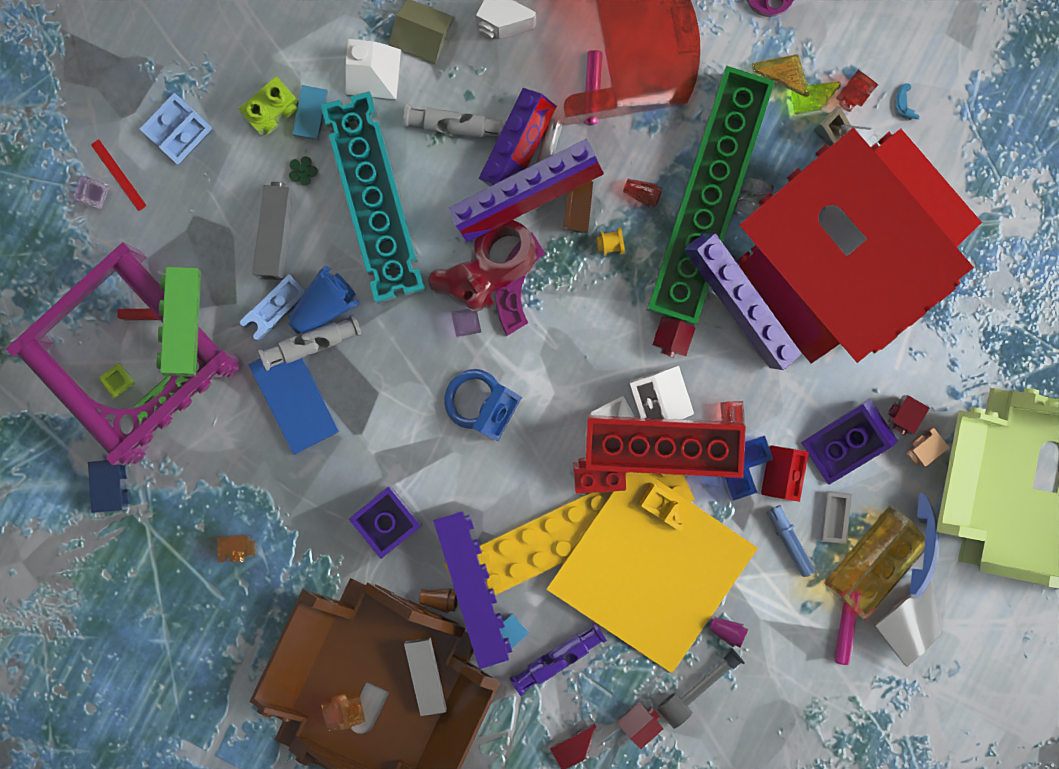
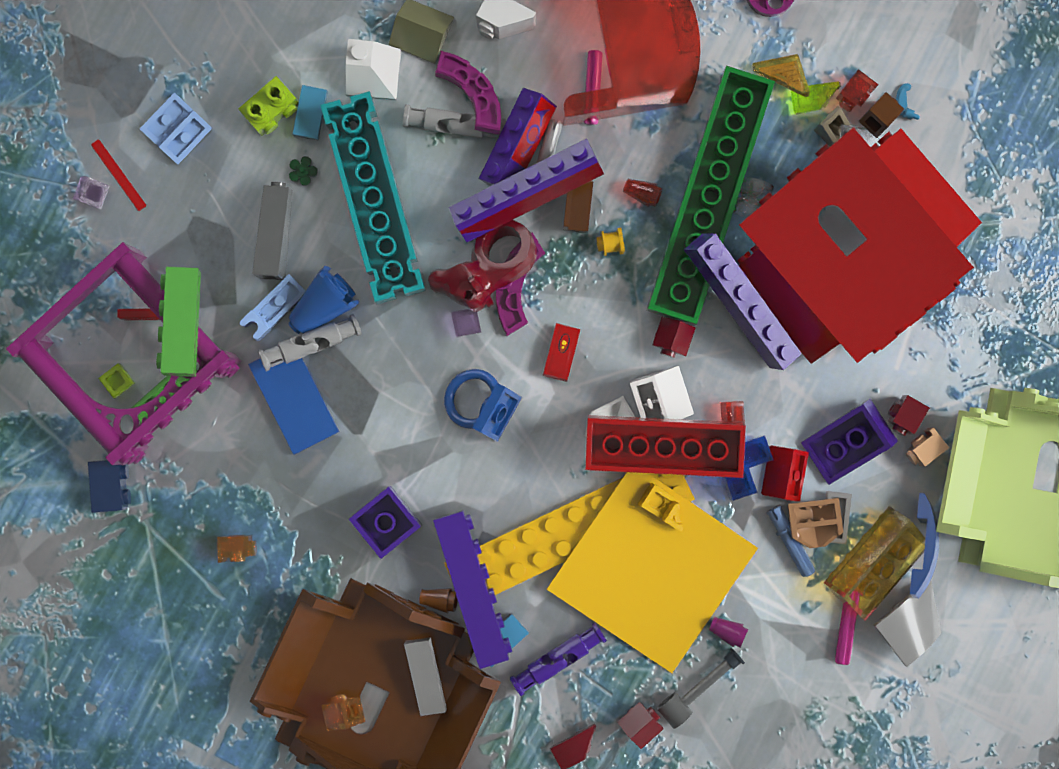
(476, 87): none -> magenta tile
(561, 352): none -> red slope
(597, 481): red bracket -> none
(815, 522): none -> medium nougat slope
(881, 115): none -> reddish brown brick

